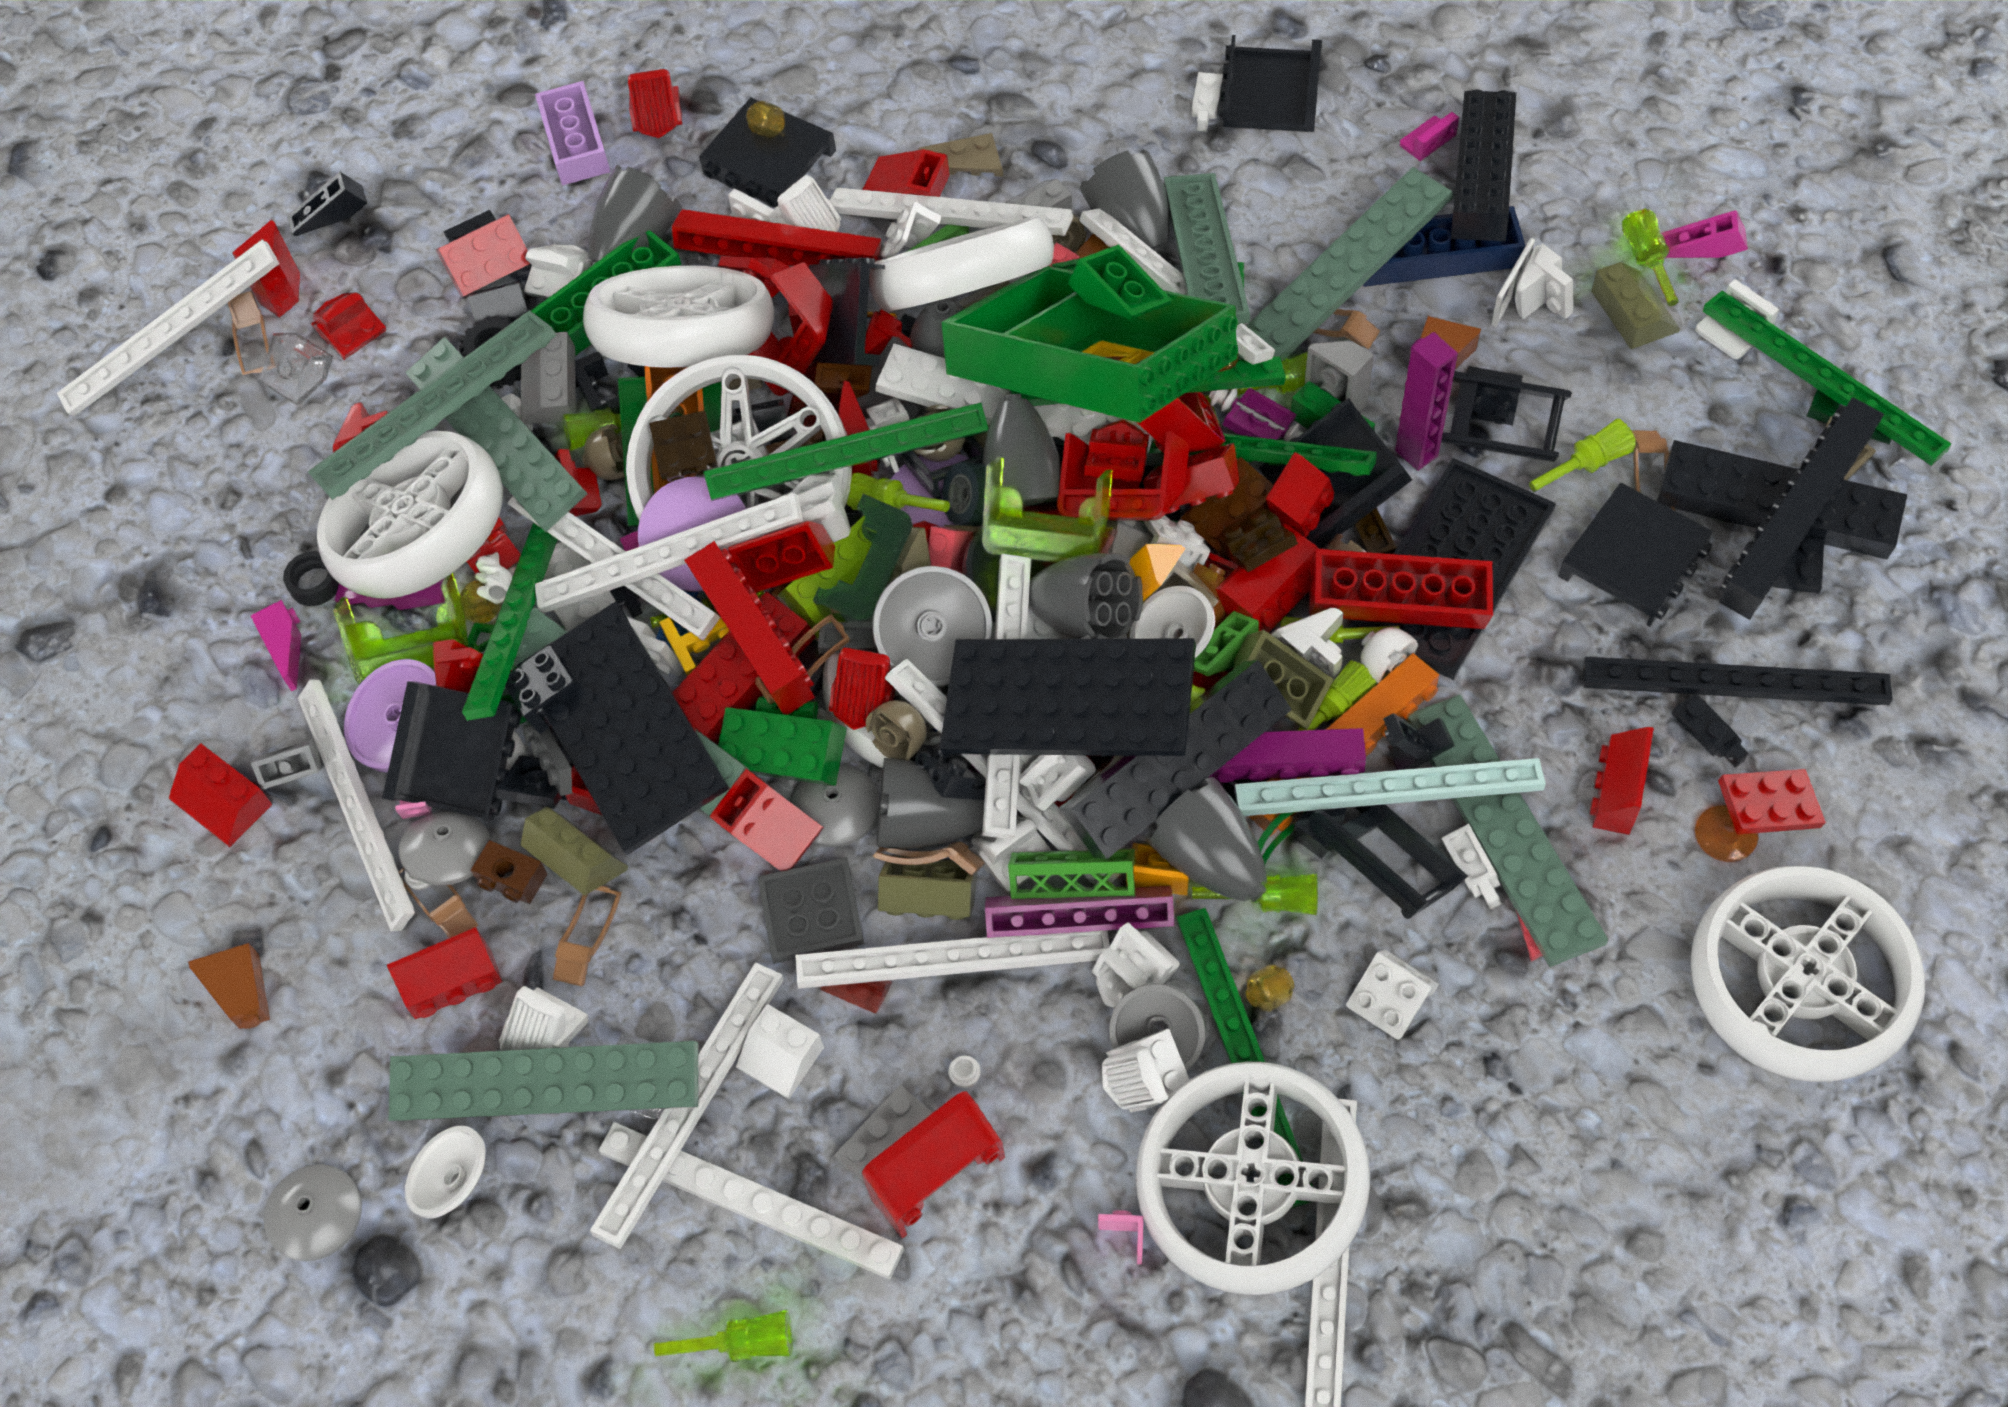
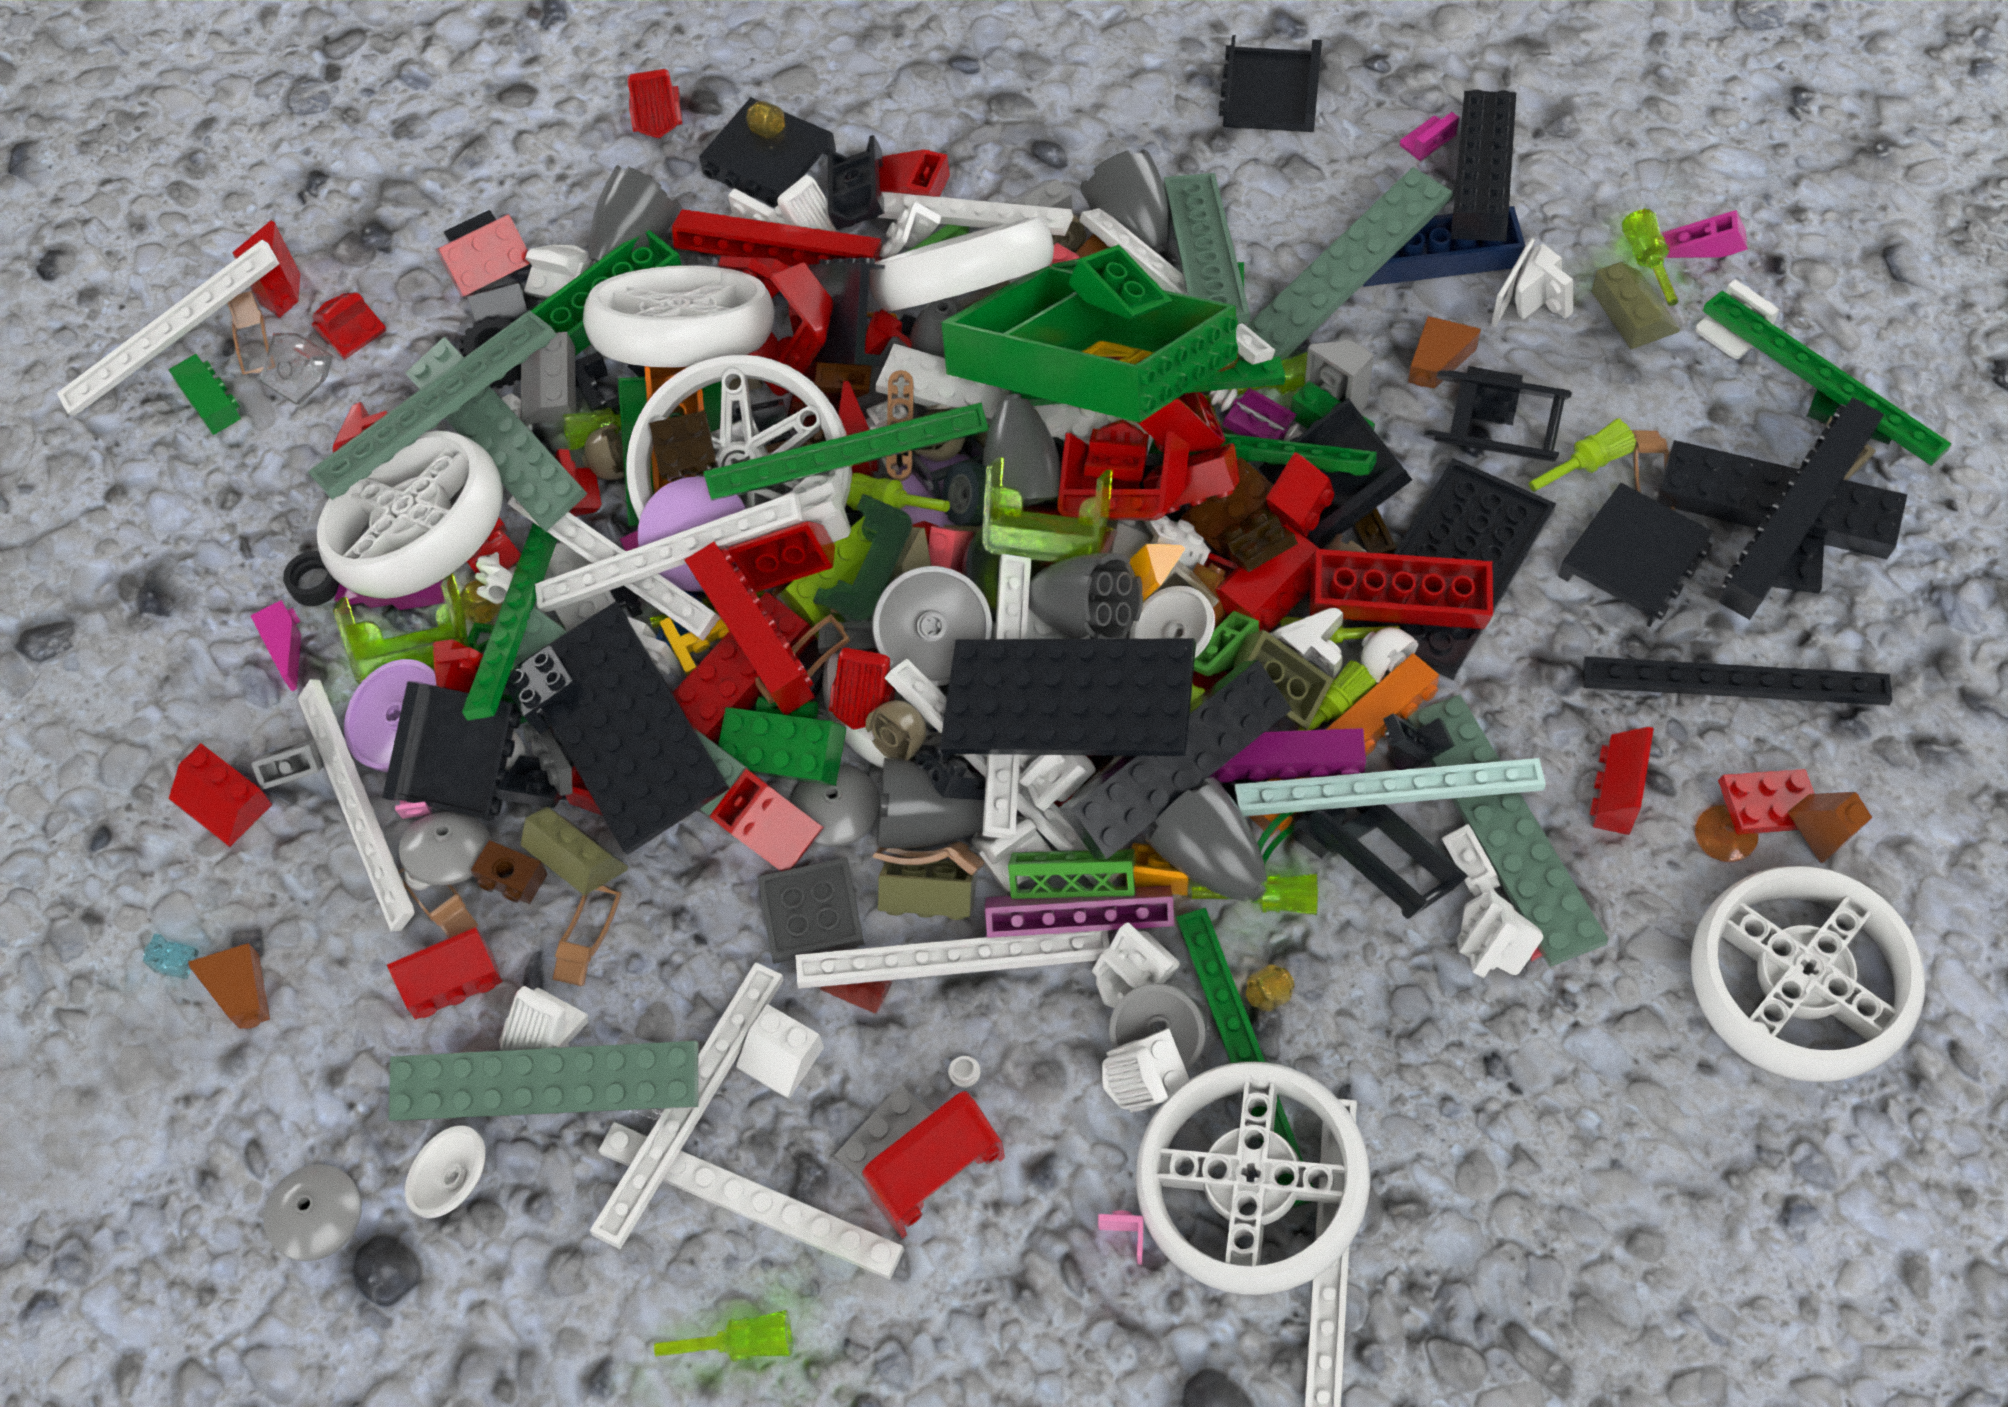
(169, 957): none -> clear light blue bracket
(206, 393): none -> green brick
(330, 204): black slope -> none
(572, 133): lavender brick -> none
(855, 186): none -> black piece
(908, 390): none -> medium nougat beam
(971, 155): dark tan wing -> none
(1206, 98): white hinge -> none
(1355, 328): medium nougat piece -> none
(1391, 993): white bracket -> none
(1425, 400): magenta brick -> none
(1496, 935): none -> white piece
(1710, 729): black hinge -> none
(1829, 820): none -> dark orange slope

